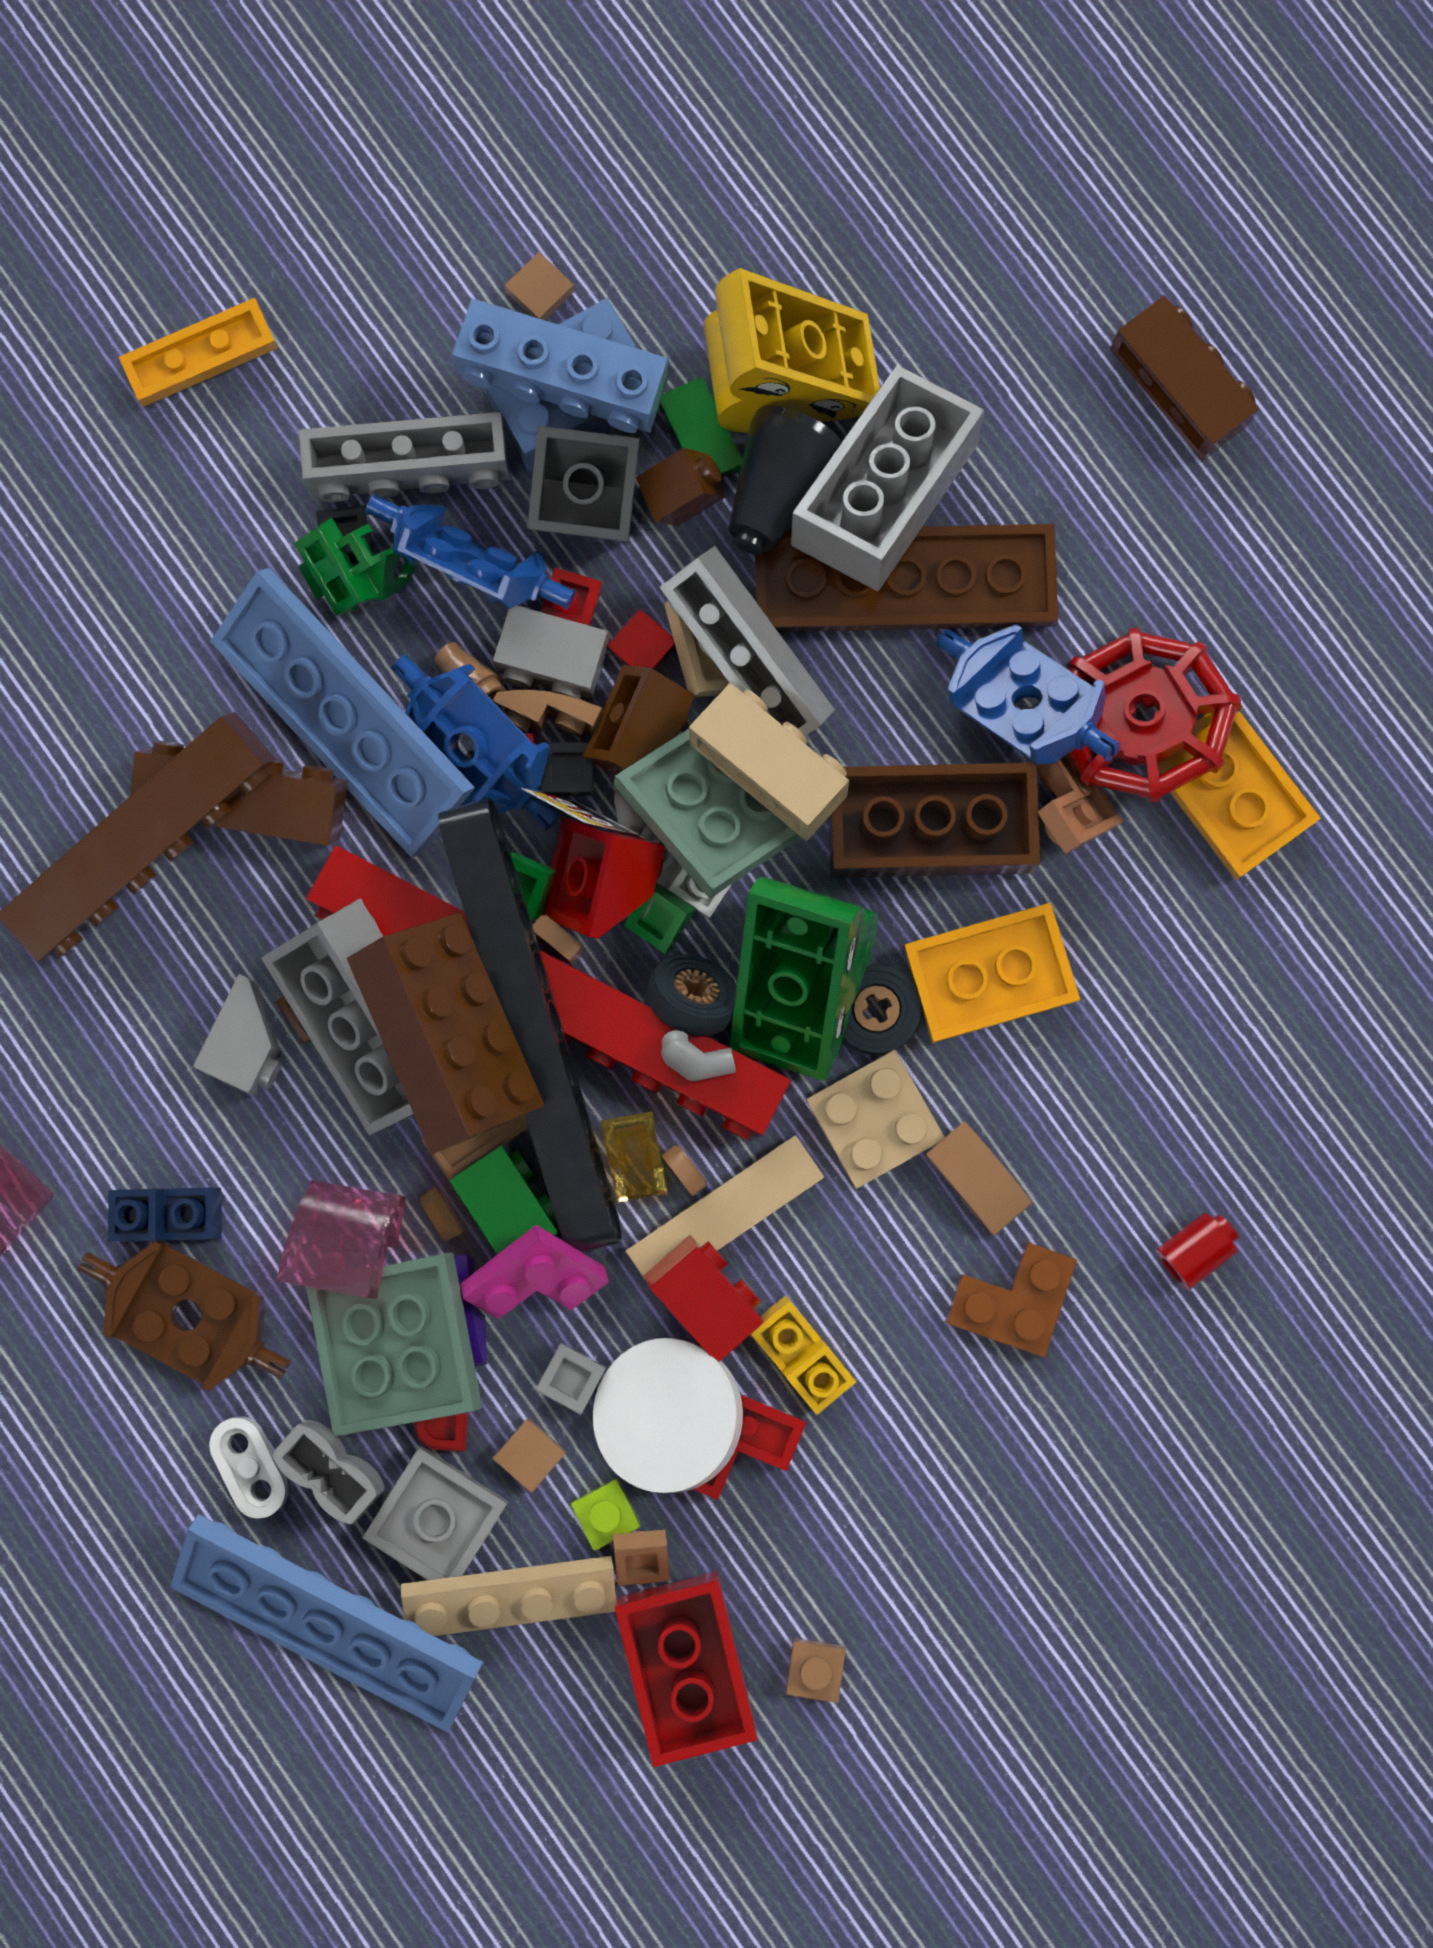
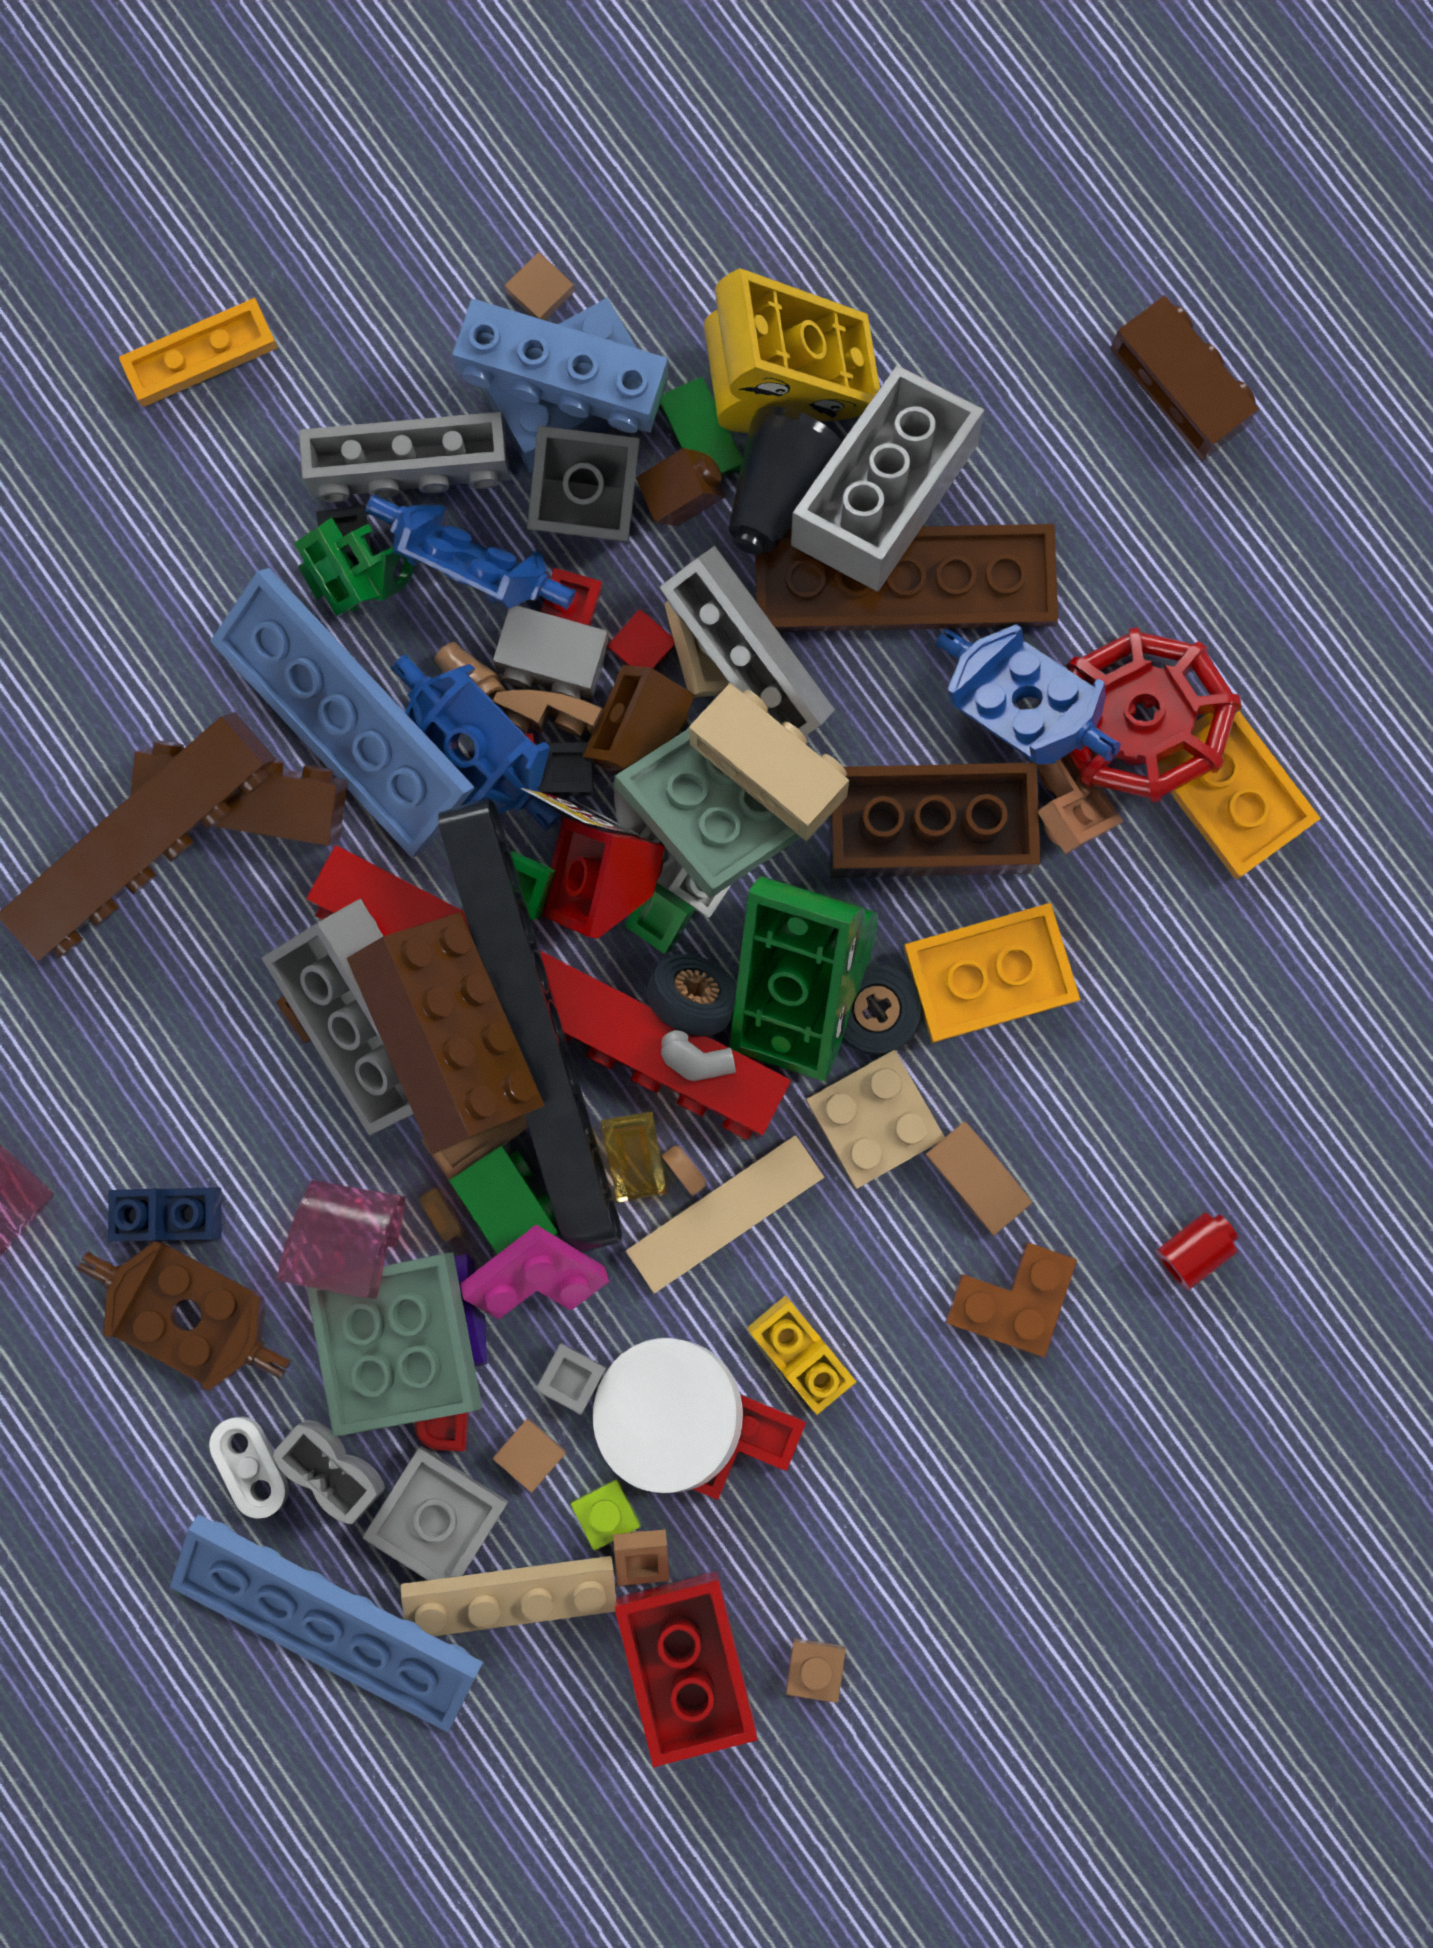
(242, 1041): light grey slope -> none
(558, 939): medium nougat tile -> none
(704, 1298): red brick -> none

